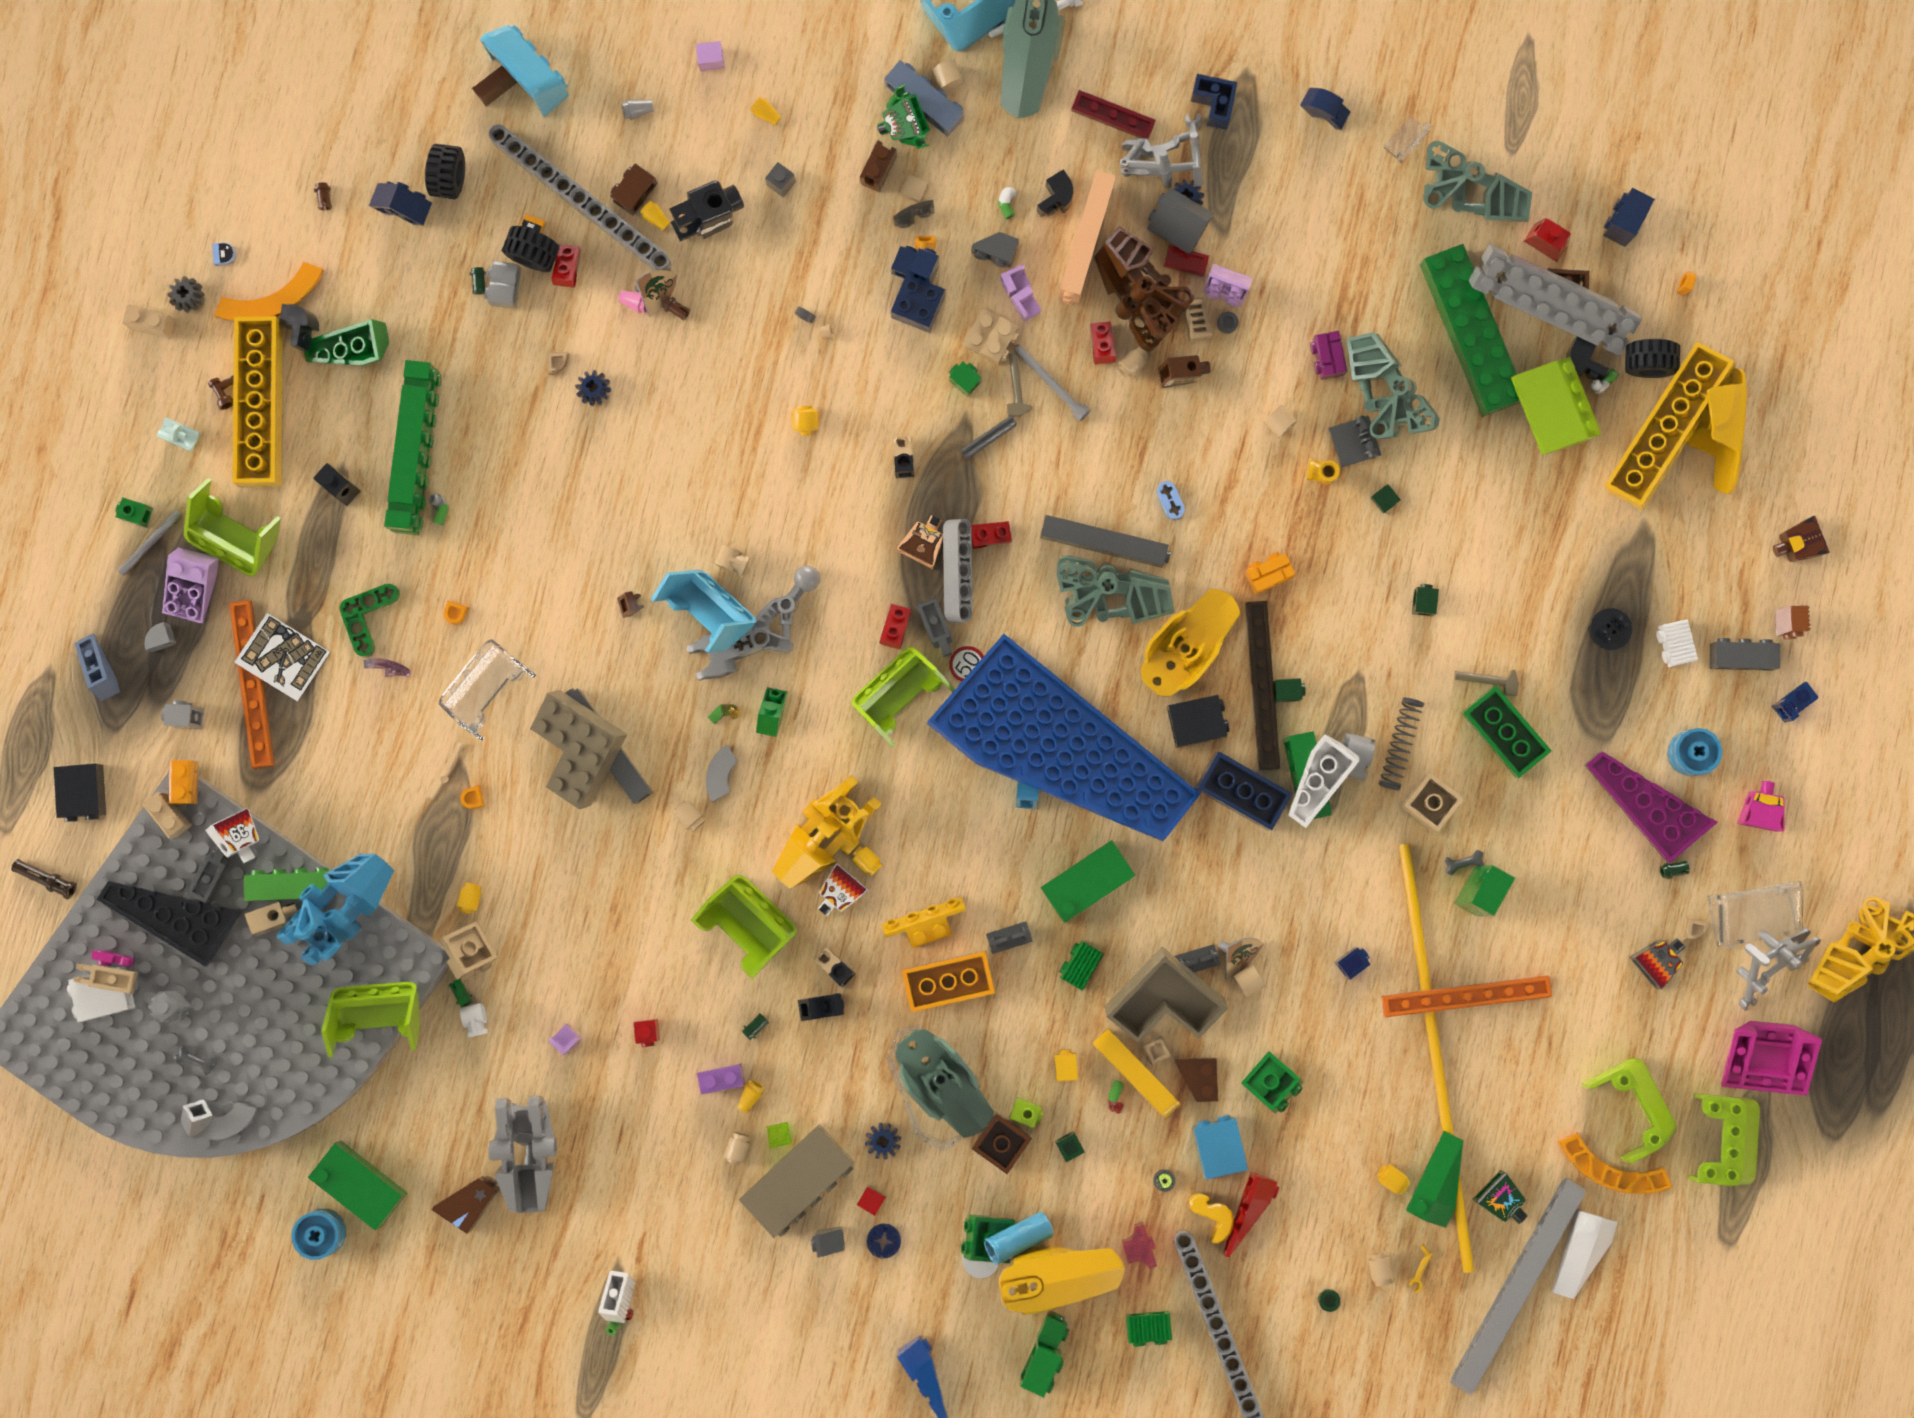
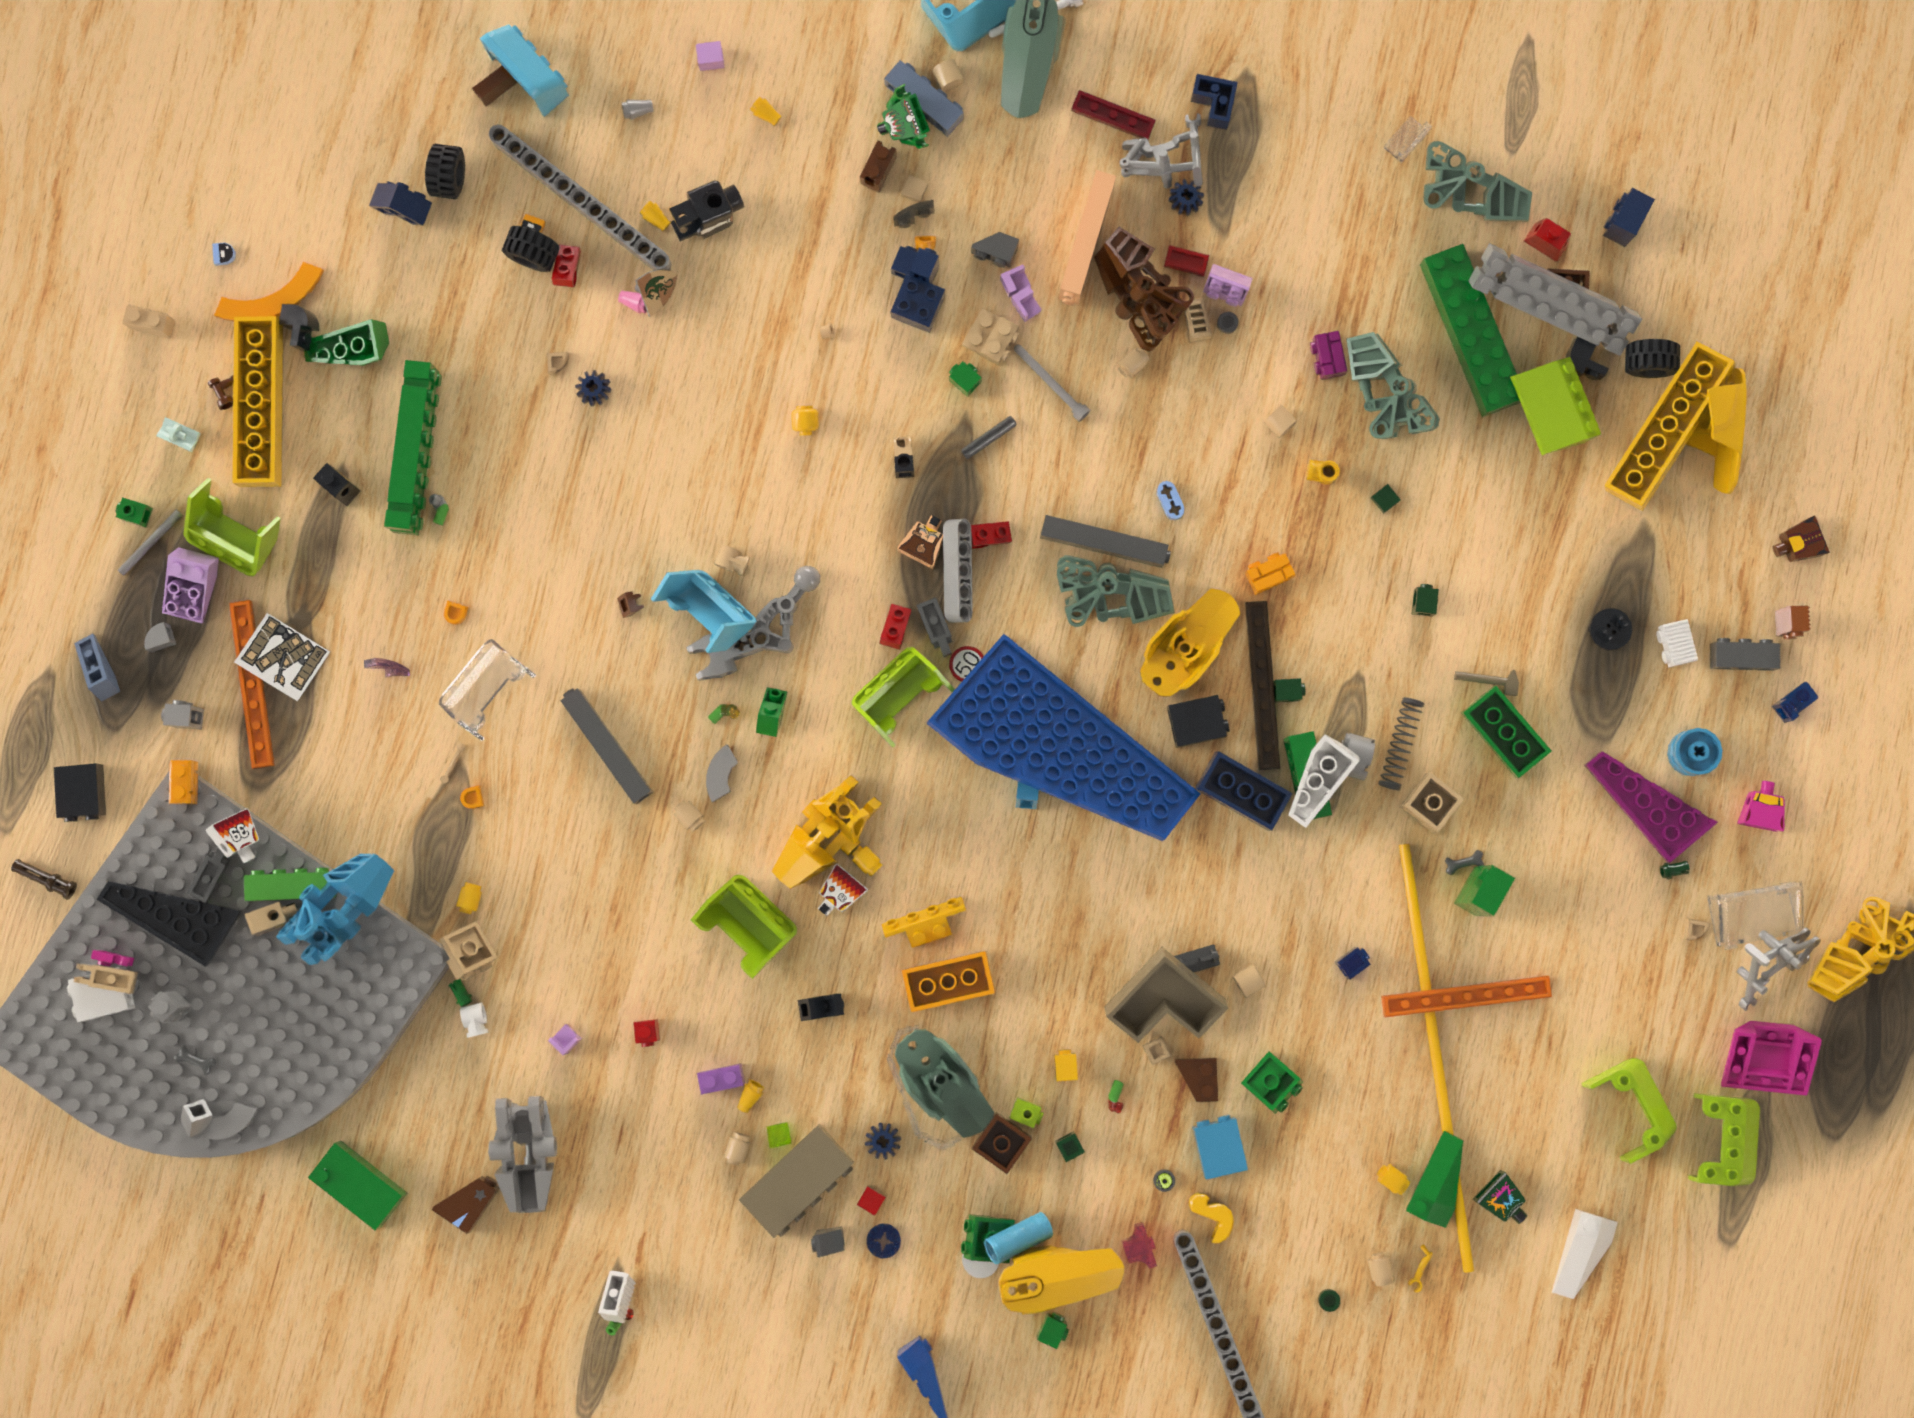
(166, 815): tan brick -> none
(180, 289): dark grey gear -> none
(315, 1246): dark azure wheel -> none
(322, 192): reddish brown pin -> none
(358, 615): green beam -> none
(371, 1007): lime windscreen -> none
(478, 280): dark green pin -> none
(503, 284): light grey brick -> none
(587, 743): dark tan piece -> none
(633, 189): reddish brown brick -> none
(675, 308): reddish brown pin -> none
(755, 1026): dark green pin -> none
(780, 179): dark grey brick -> none
(805, 315): dark grey tile -> none
(834, 967): leg -> none
(1004, 202): arm -> none
(1009, 937): dark grey hinge -> none
(1018, 408): dark tan piece -> none
(1041, 1368): green brick -> none
(1061, 194): black brick -> none
(1081, 965): green brick -> none
(1087, 881): green brick -> none
(1102, 343): red plate -> none
(1136, 1073): yellow beam -> none
(1149, 1328): green brick -> none
(1179, 220): dark grey brick -> none
(1182, 370): reddish brown torso -> none
(1239, 954): shield -> none
(1254, 1201): red wedge -> none
(1325, 105): dark blue brick -> none
(1354, 441): dark grey hinge -> none
(1517, 1286): light grey beam -> none
(1600, 386): arm -> none
(1610, 1177): light orange tile -> none
(1659, 961): torso -> none
(1686, 283): light orange tile -> none

